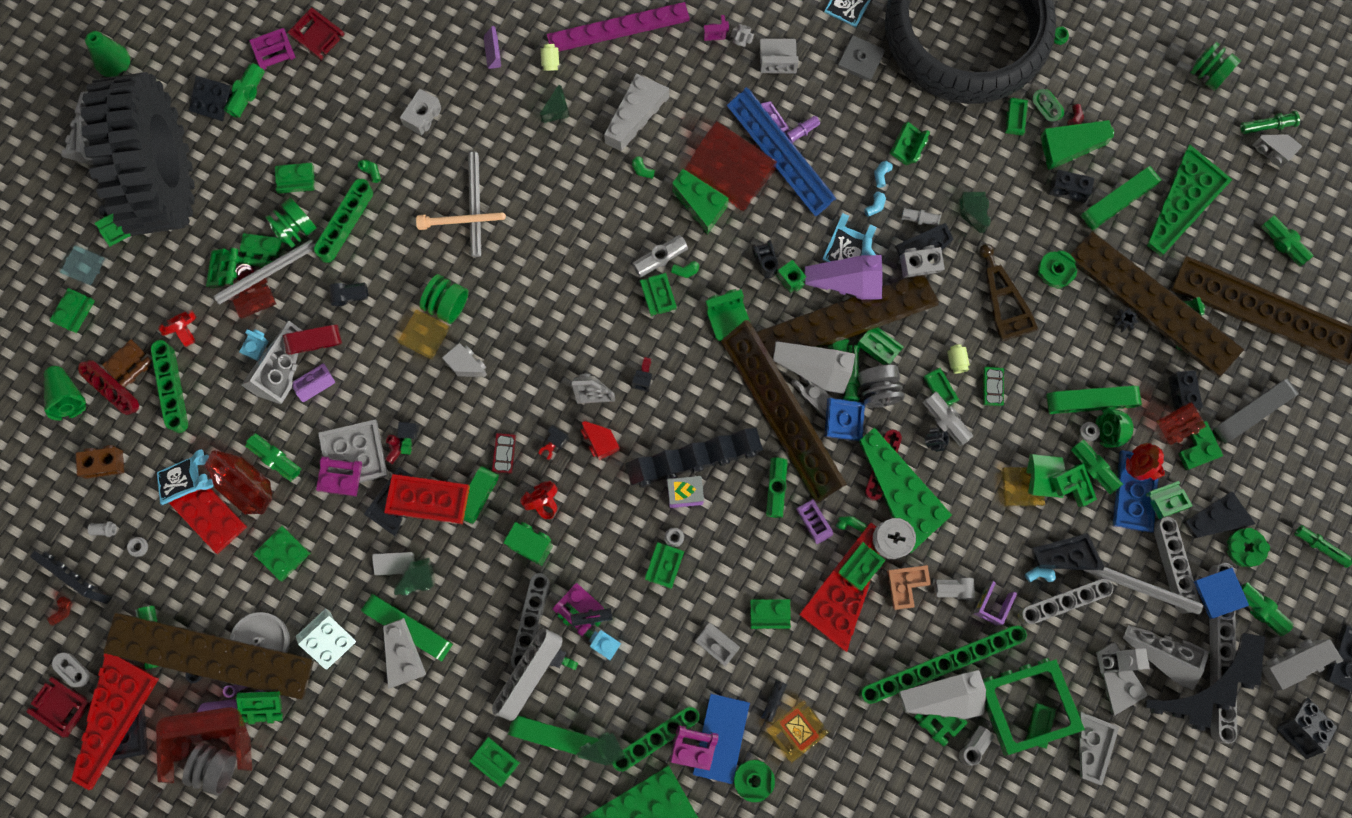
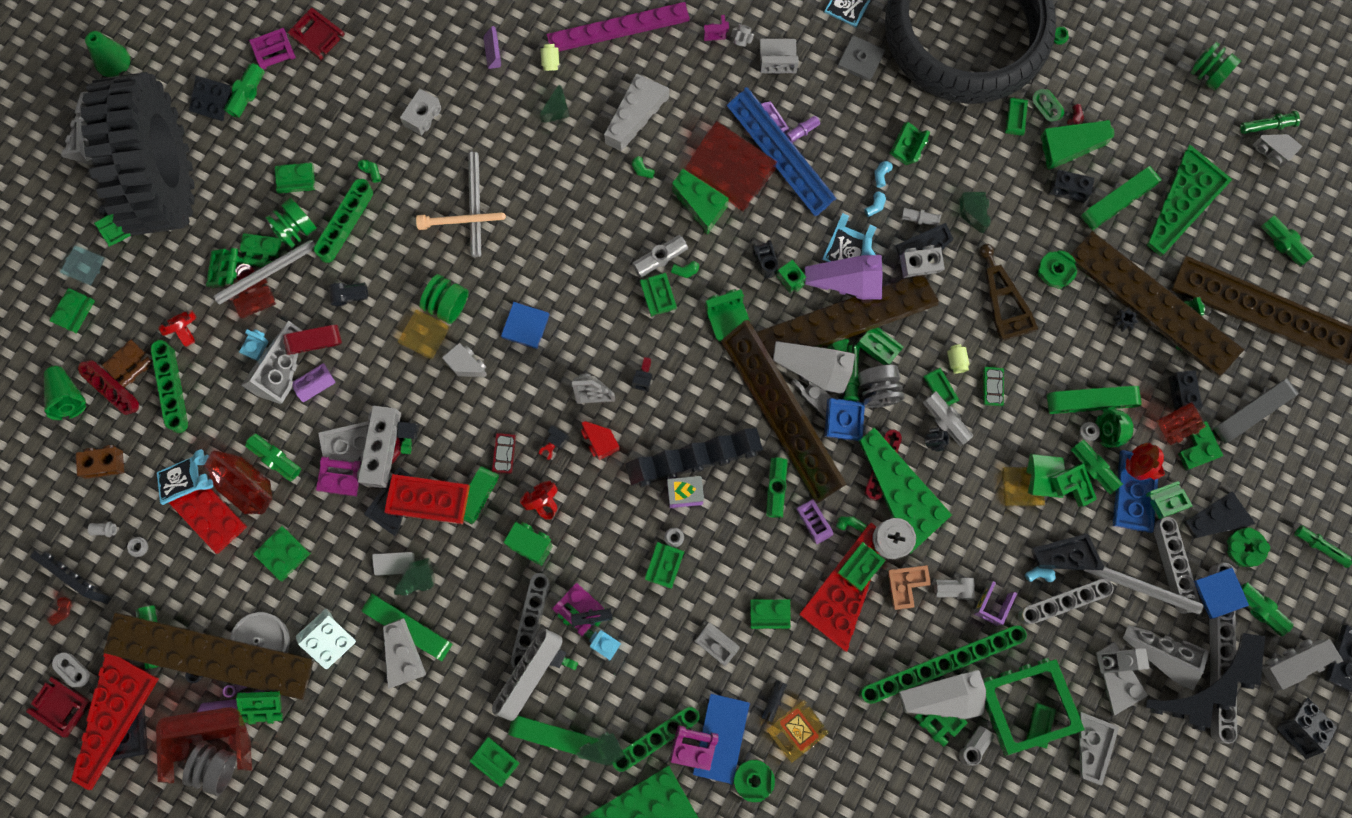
(379, 476): none -> light grey brick
(525, 325): none -> blue tile

